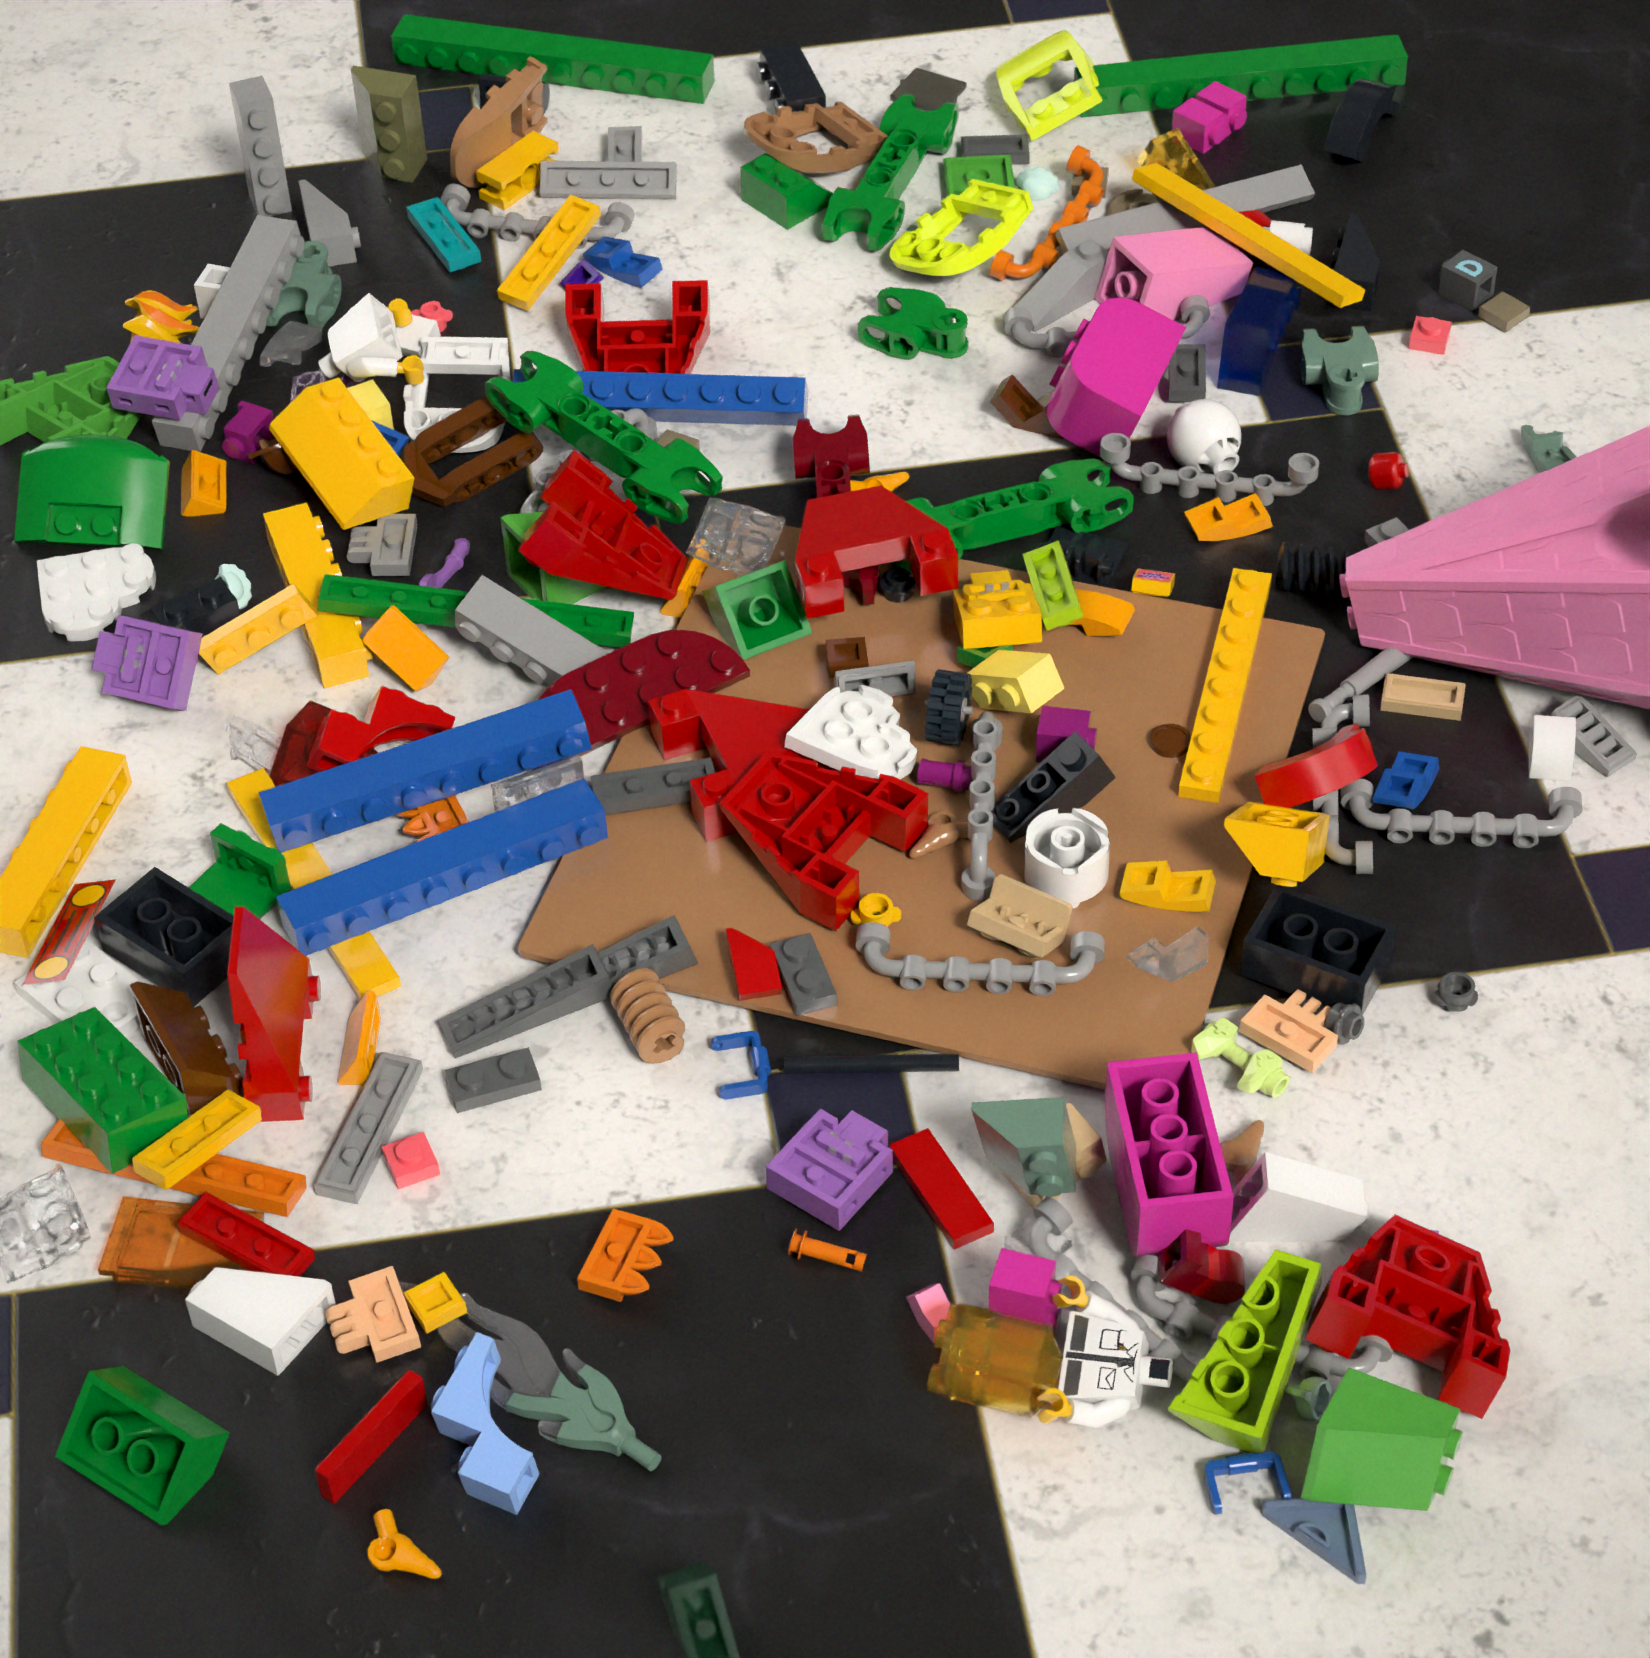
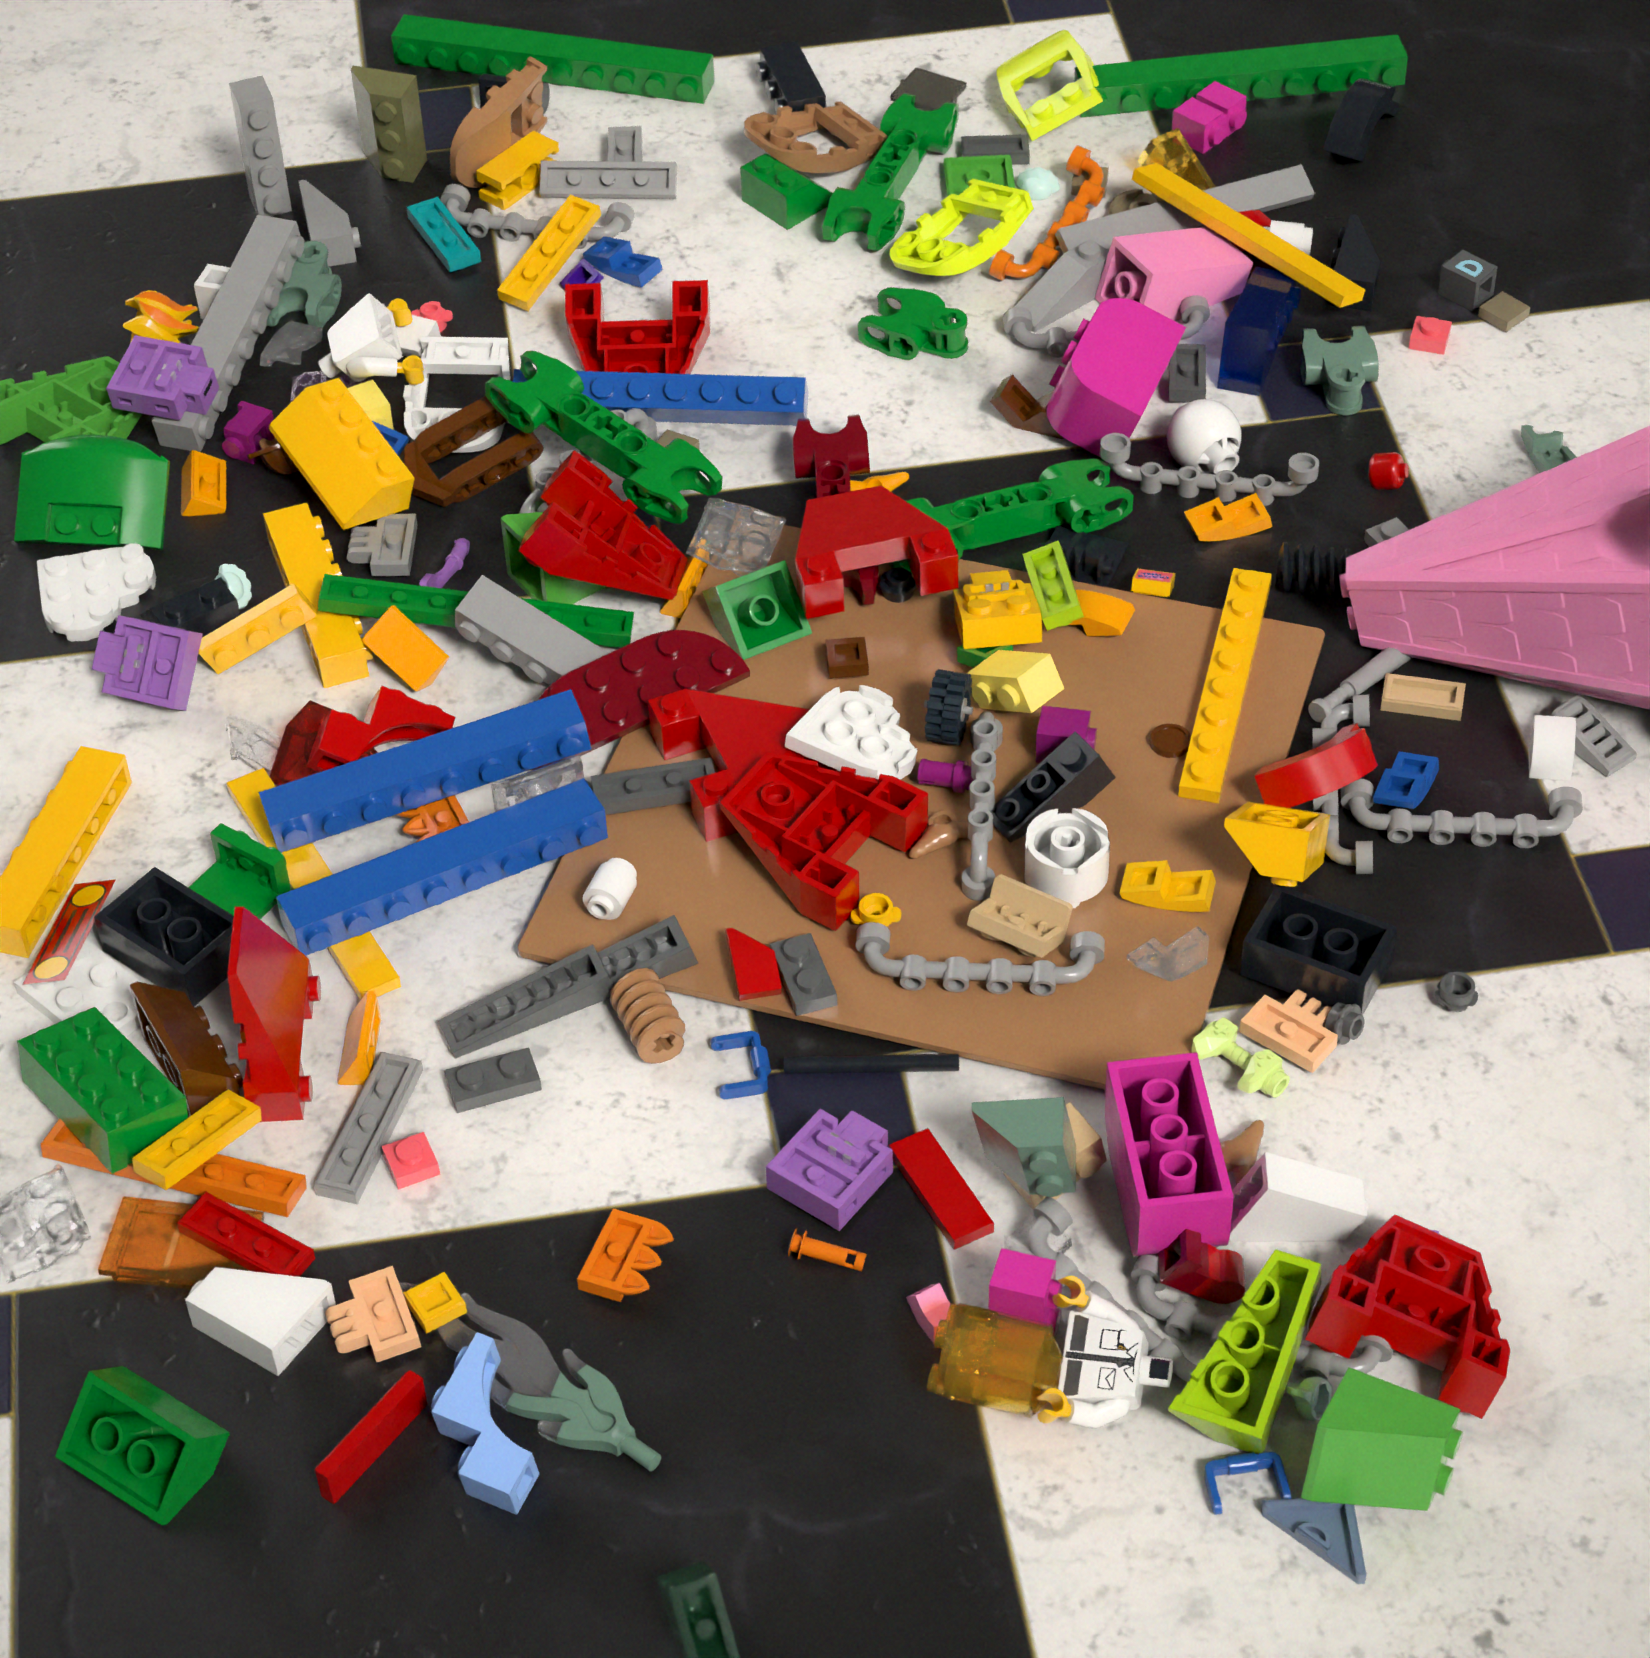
(397, 1551): light orange animal -> none
(610, 889): none -> white brick
(889, 678): light grey slope -> none

